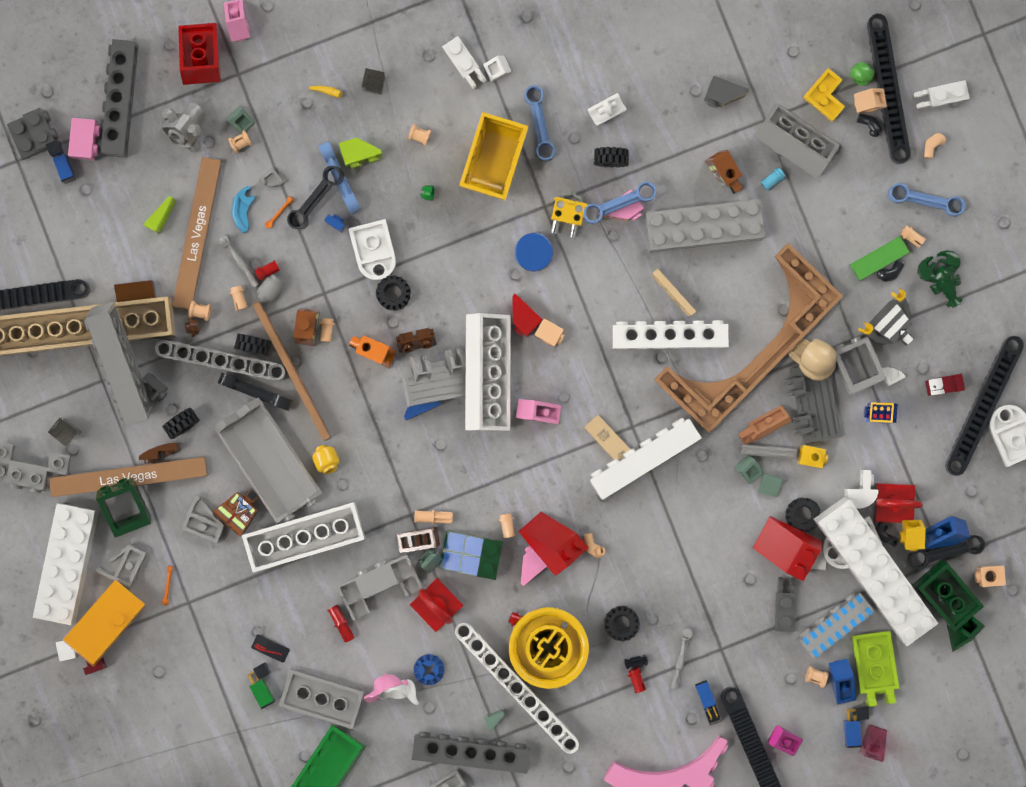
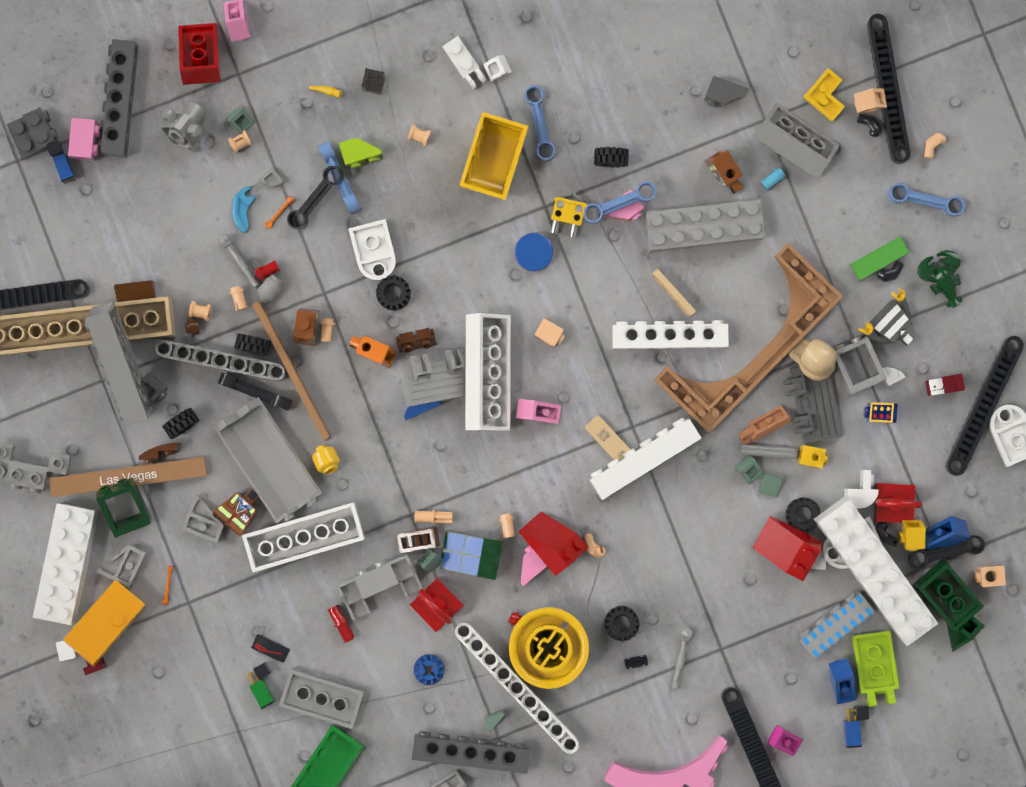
(64, 431): clear smoke panel -> none
(159, 217): lime slope -> none
(197, 233): medium nougat tile -> none
(336, 222): blue plate -> none
(392, 687): hair -> none
(429, 192): green hinge -> none
(524, 317): red slope -> none
(606, 109): white hips -> none
(636, 679): red pin -> none
(708, 702): blue piece -> none
(785, 607): dark grey hinge -> none
(816, 676): light nougat bush -> none
(862, 73): bright green piece -> none
(874, 743): clear pink slope -> none
(912, 236): light nougat pin -> none
(943, 95): white hinge -> none

